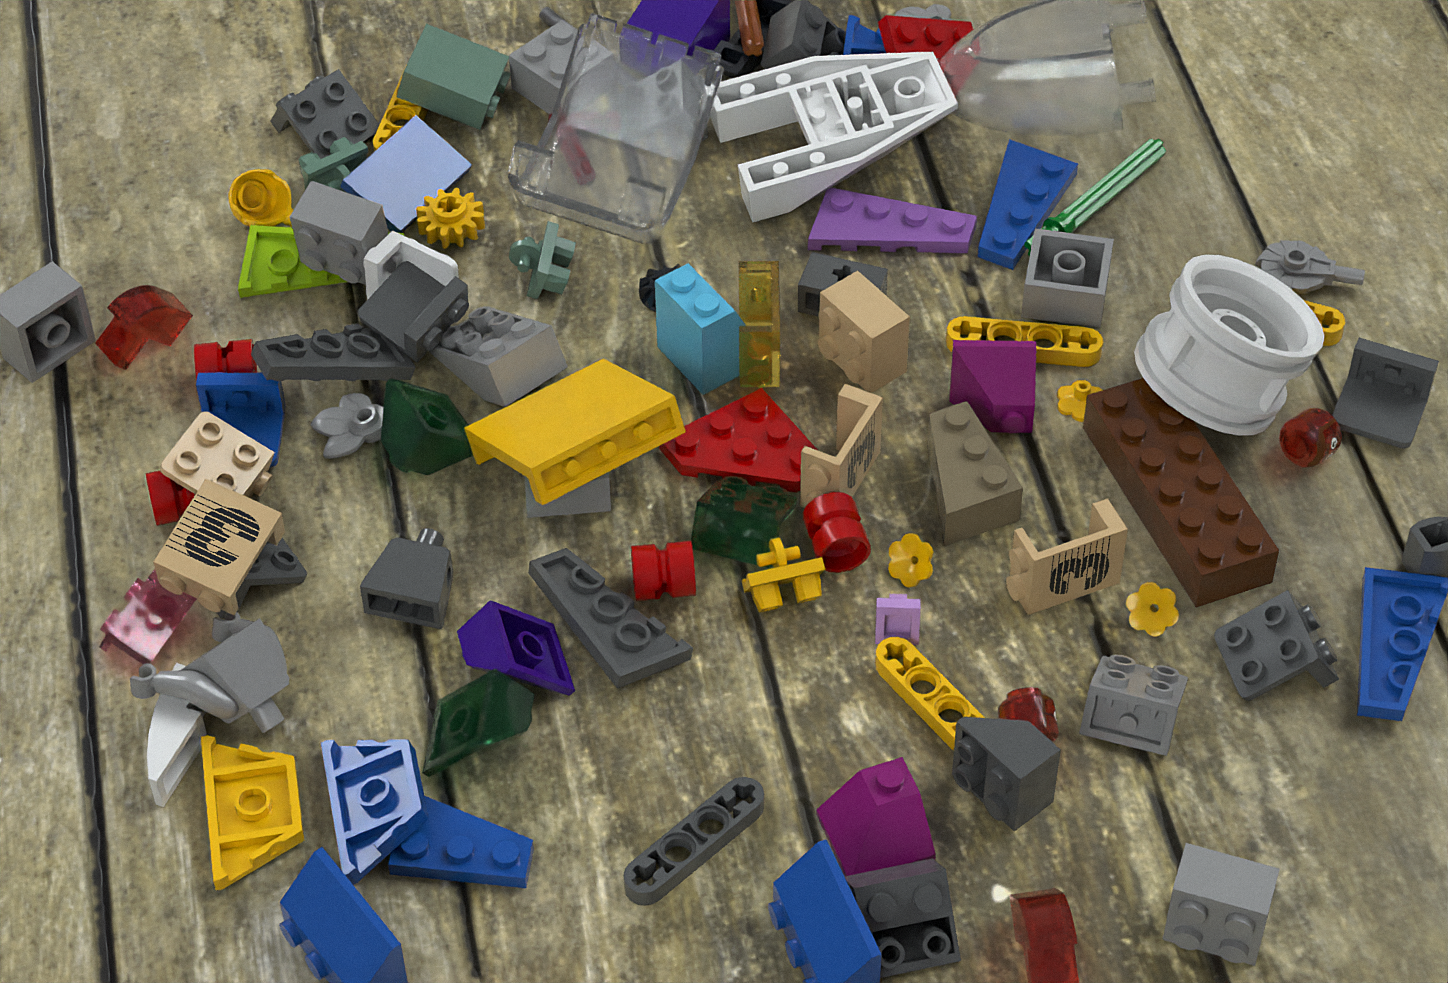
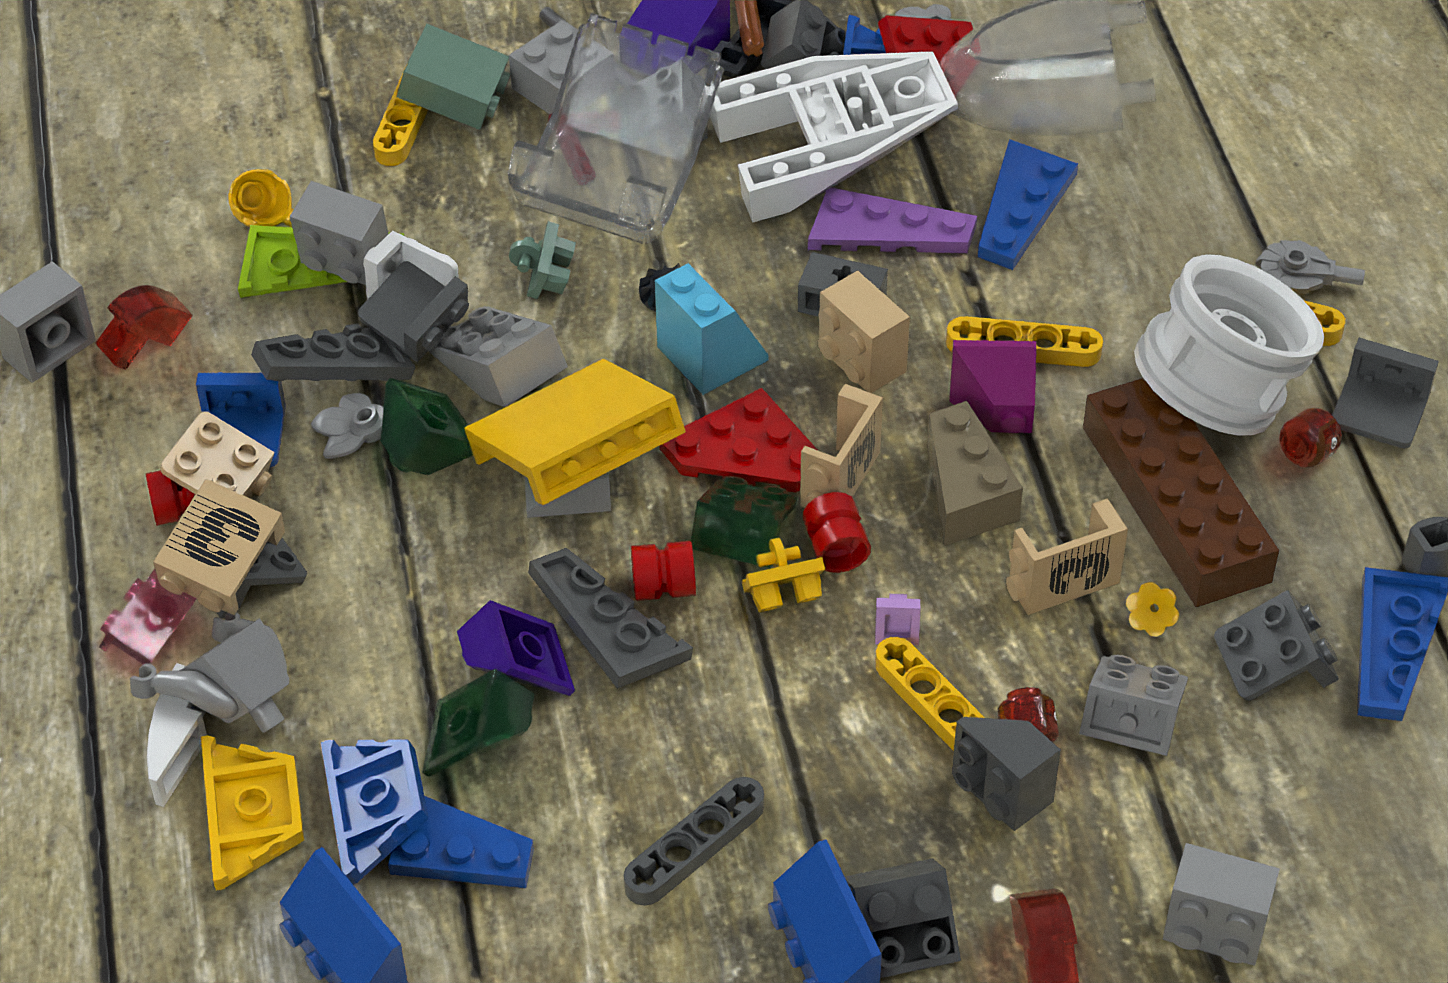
(230, 359): red wheel -> none
(325, 113): dark grey bracket -> none
(332, 169): sand green hips -> none
(405, 171): tile -> none
(410, 581): dark grey torso -> none
(450, 218): yellow gear -> none
(761, 313): clear yellow panel -> none
(877, 820): magenta slope -> none
(910, 560): yellow plant -> none
(1067, 278): light grey brick -> none
(1073, 398): yellow plant -> none
(1105, 189): axle -> none

